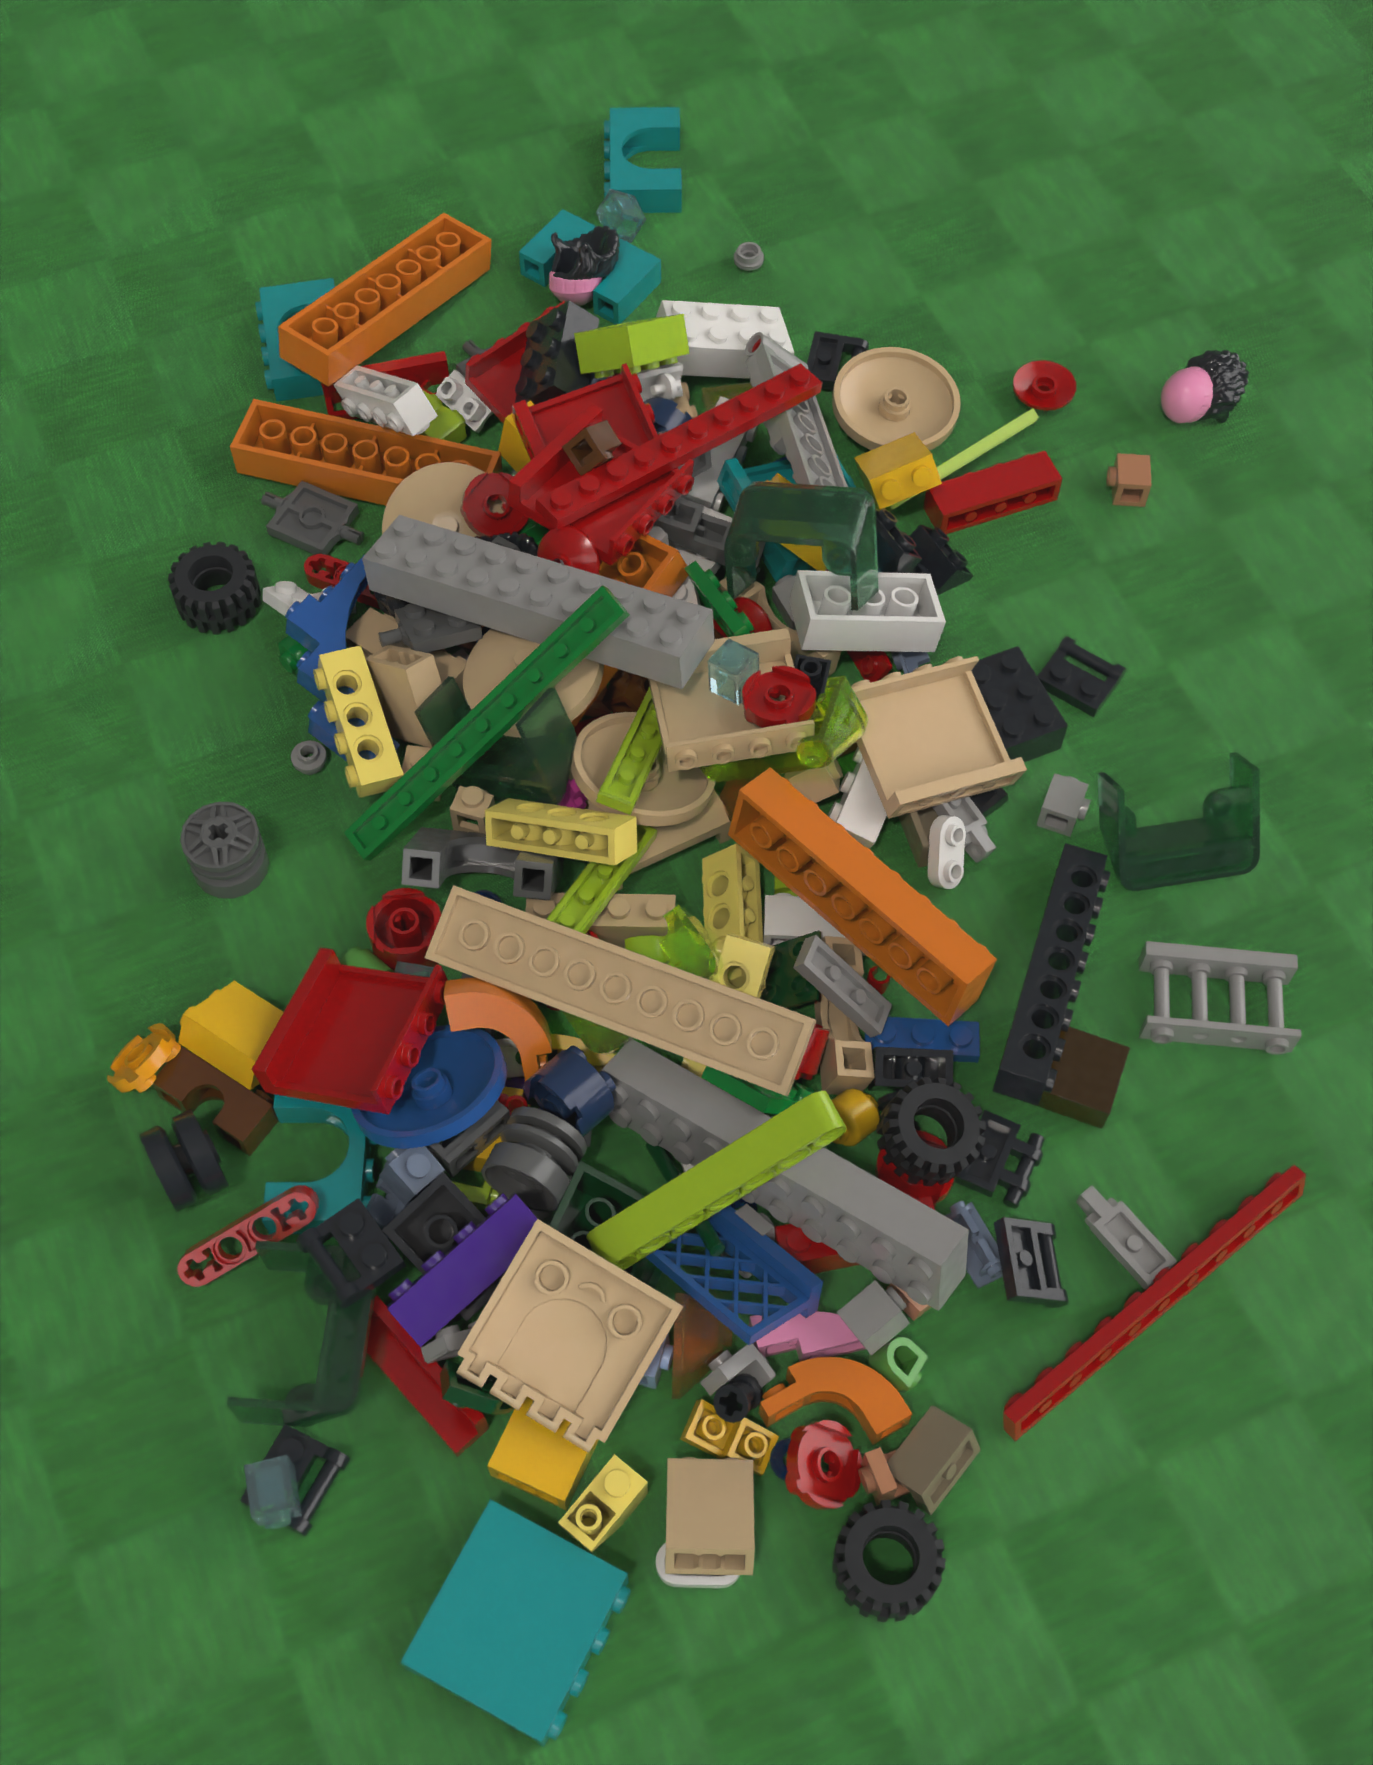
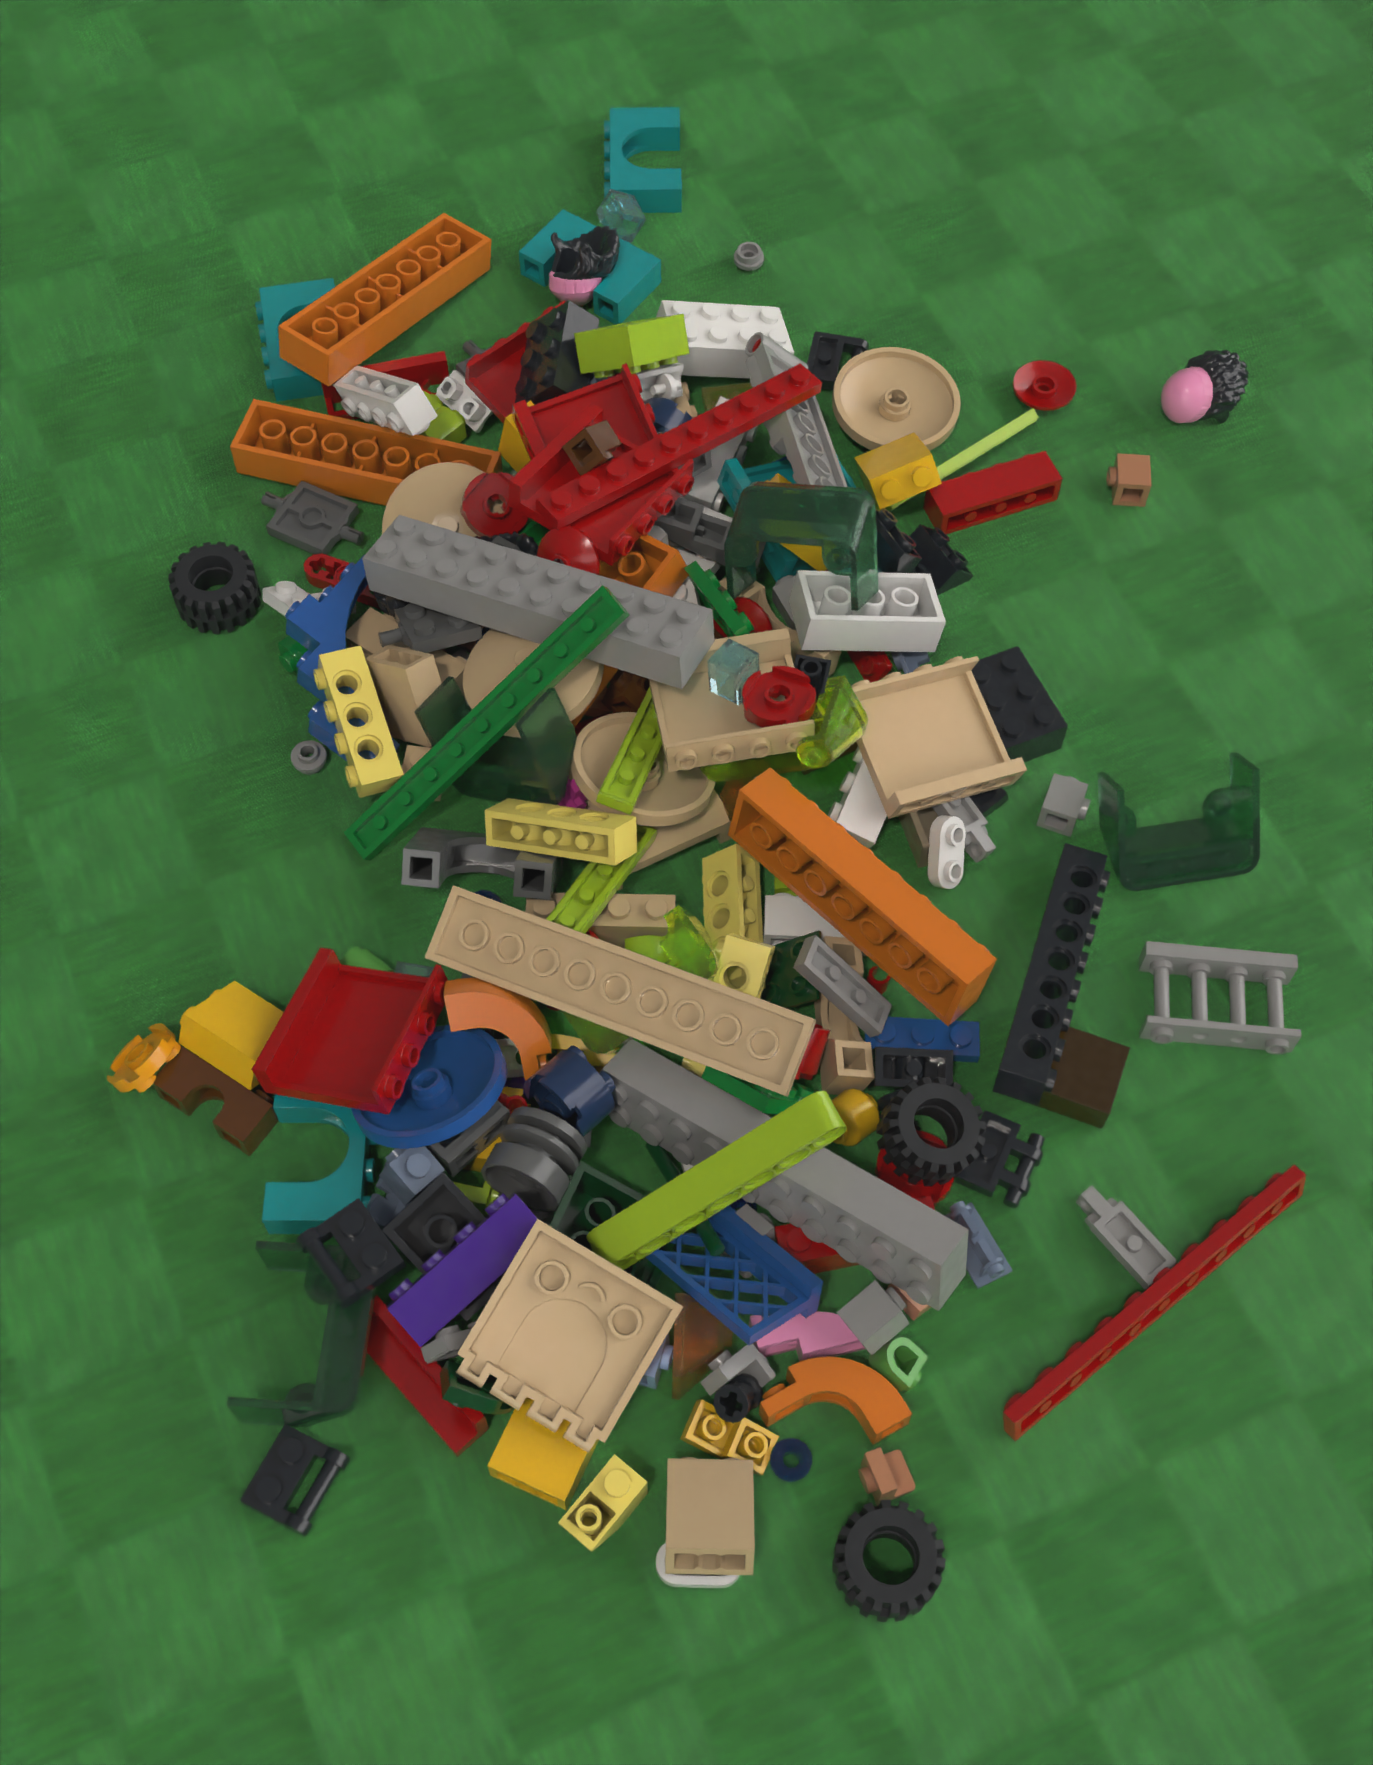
(188, 1158): black wheel -> none
(224, 849): dark grey wheel -> none
(246, 1233): red beam -> none
(273, 1492): clear light blue brick -> none
(403, 927): red brick -> none
(471, 804): tan brick -> none
(518, 1622): teal panel -> none
(804, 1470): red plate -> none
(818, 782): tan brick -> none
(933, 1458): dark tan panel -> none
(1029, 1262): black plate -> none
(1077, 685): black plate -> none

